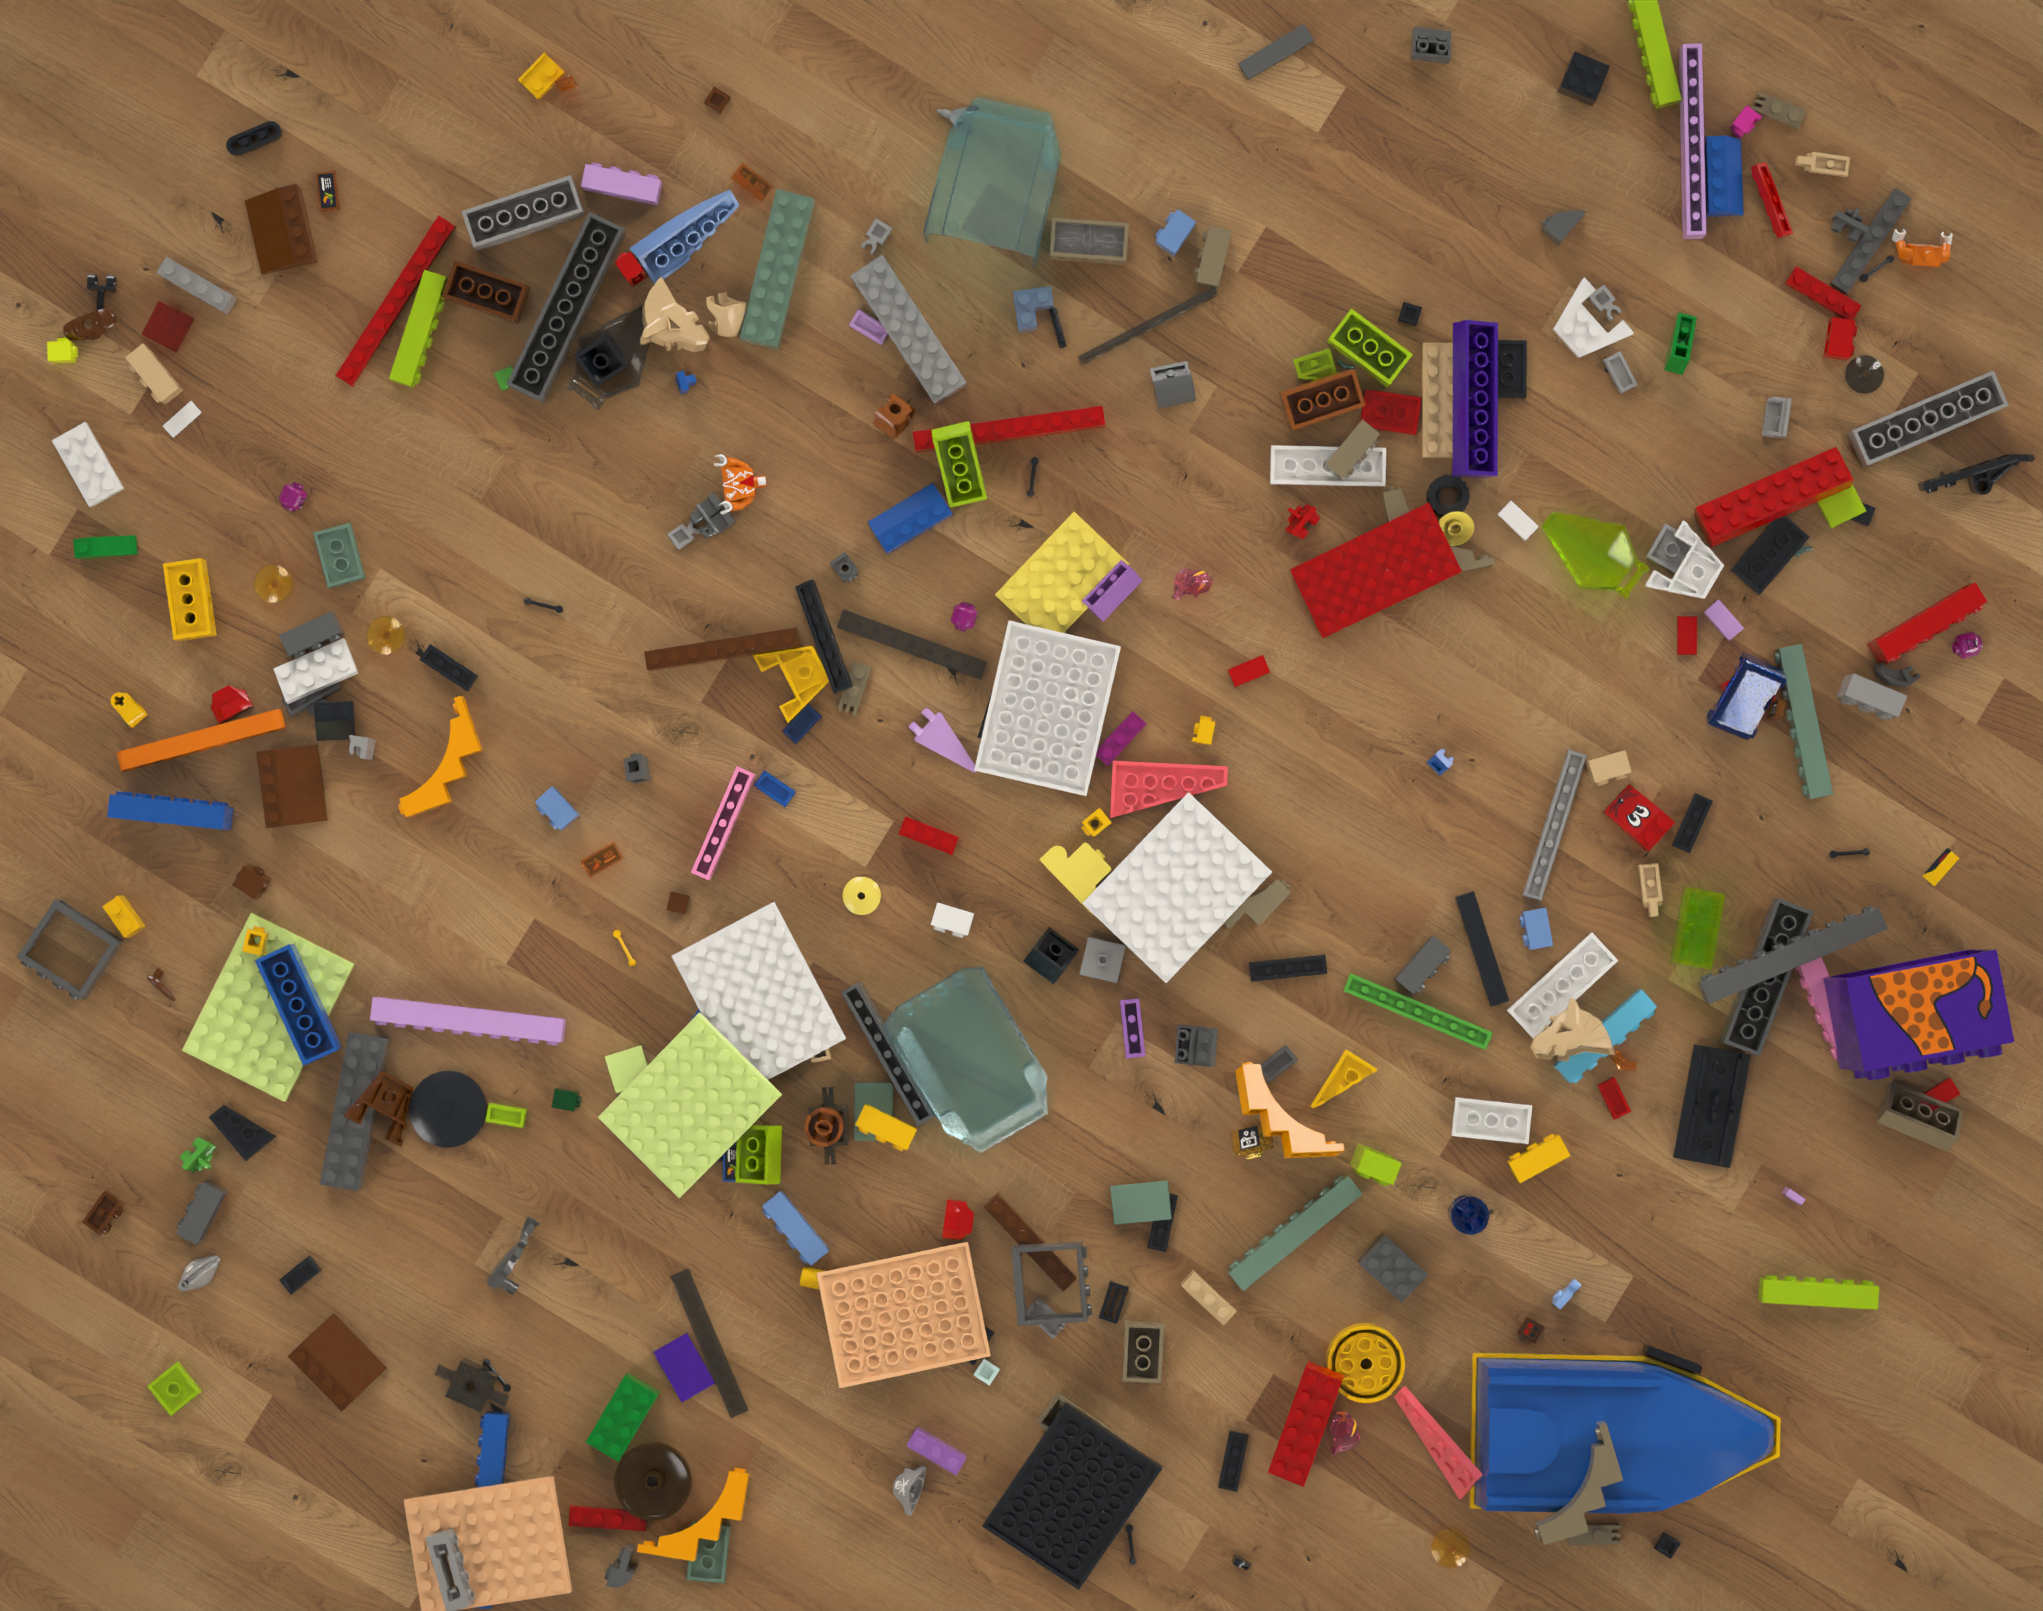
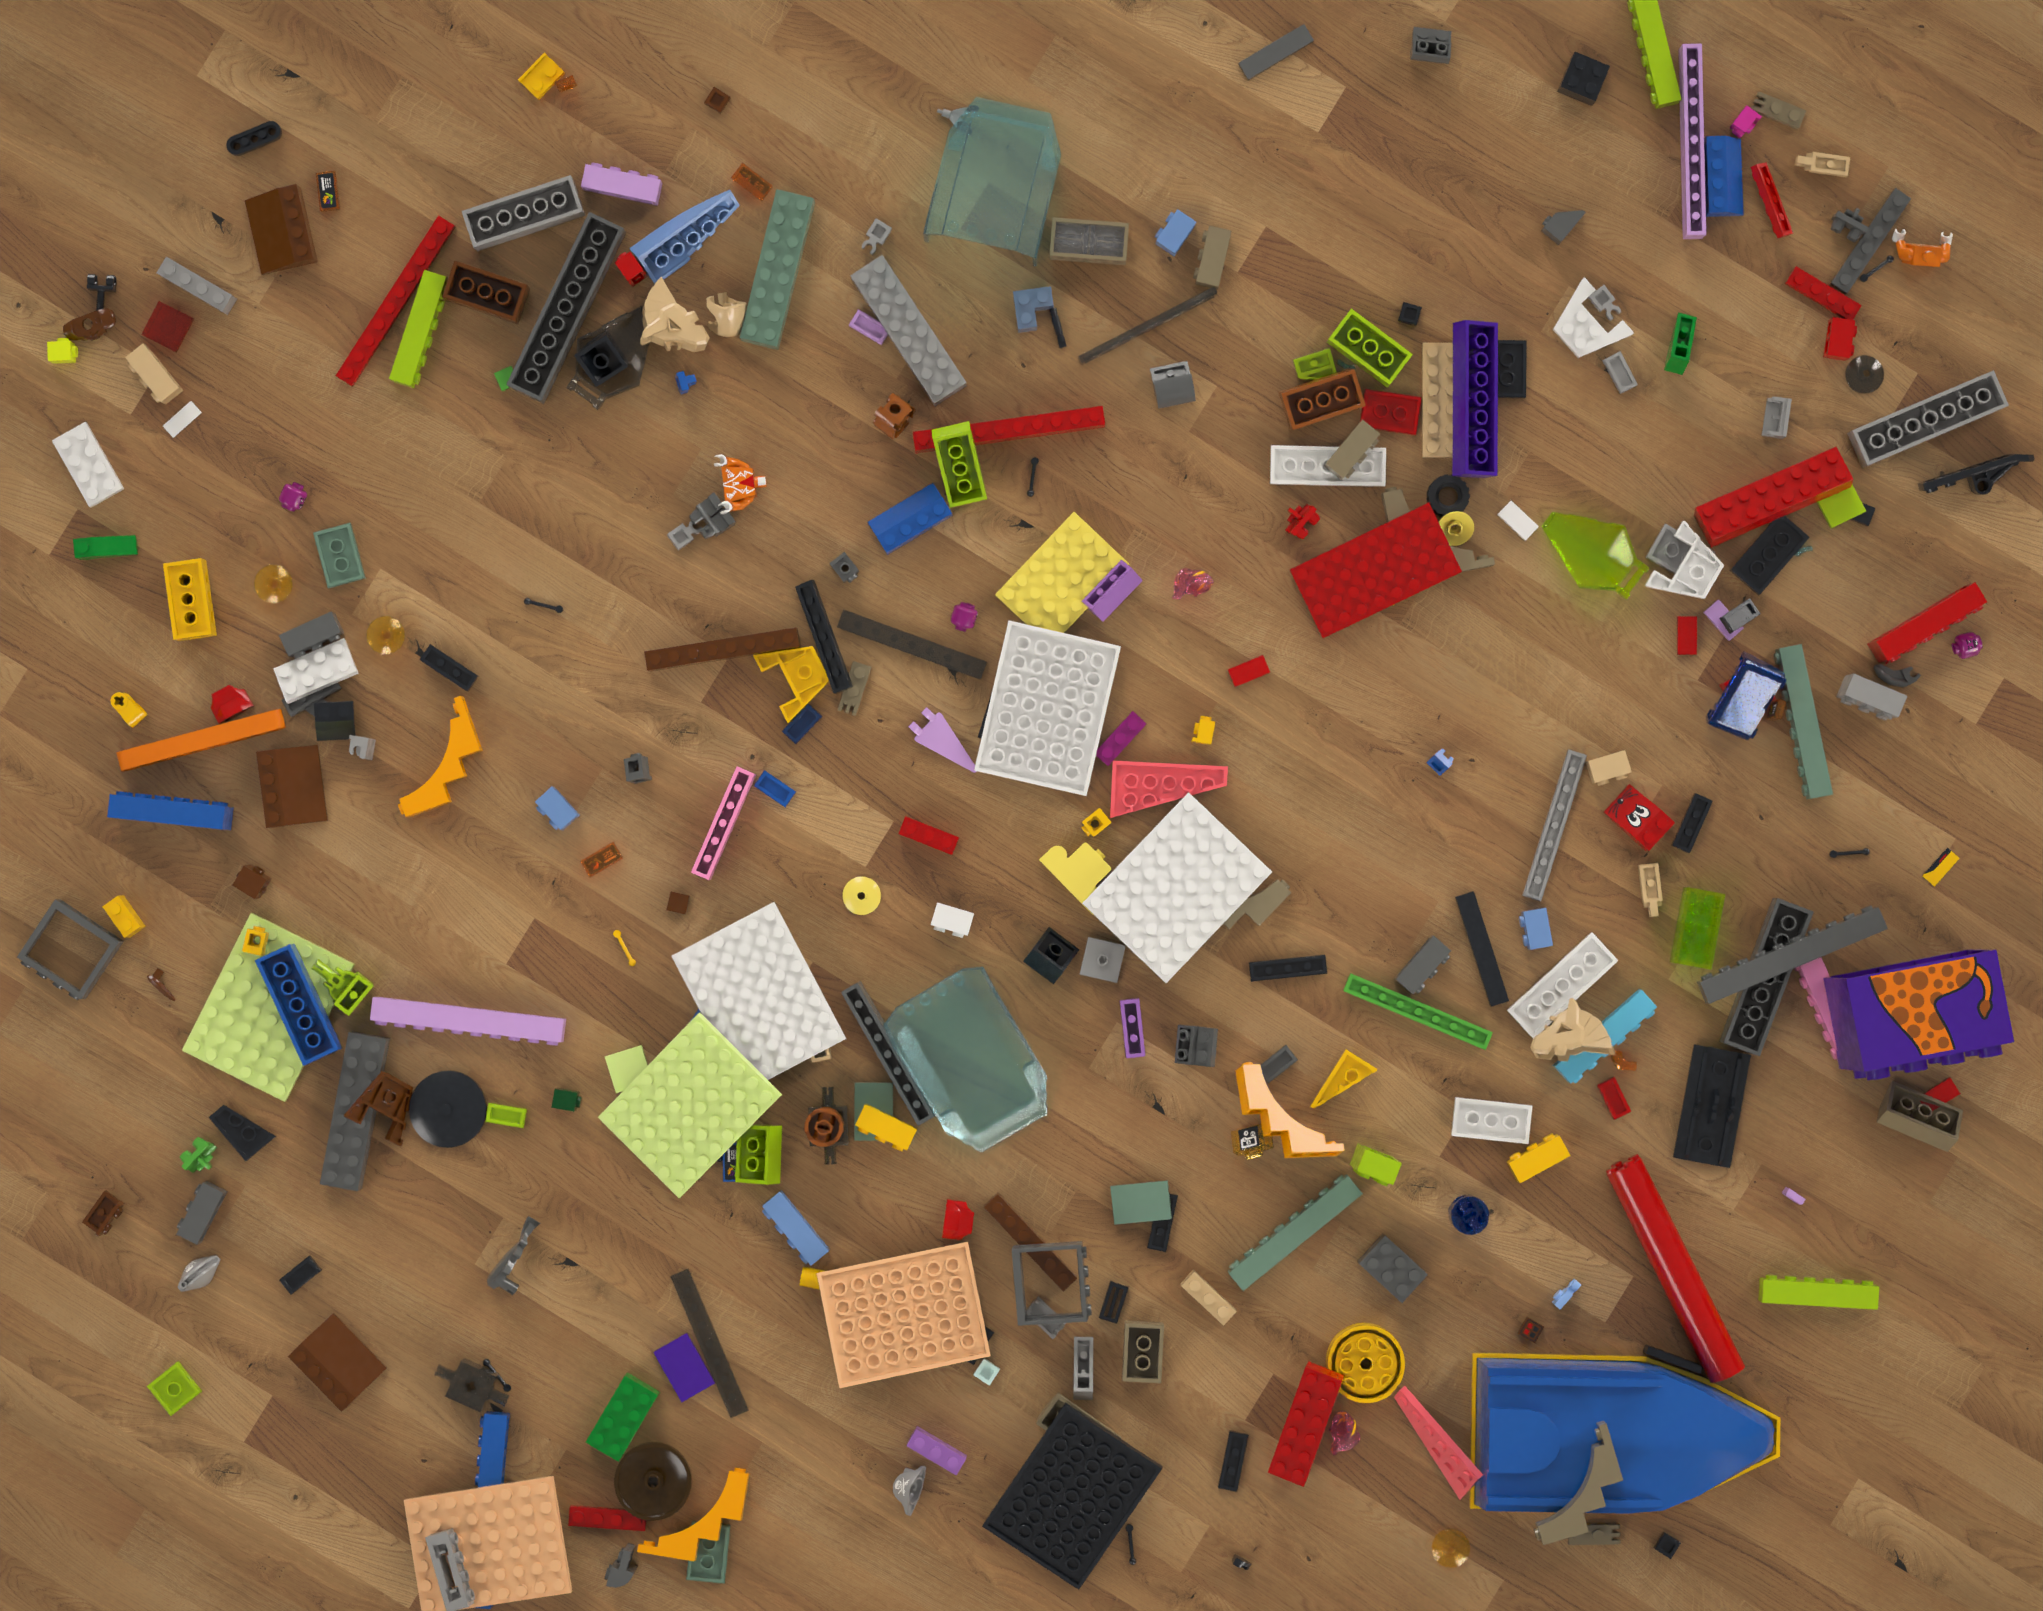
(345, 989): none -> lime brick
(1083, 1368): none -> light grey slope
(1675, 1269): none -> red piece
(1739, 616): none -> tile

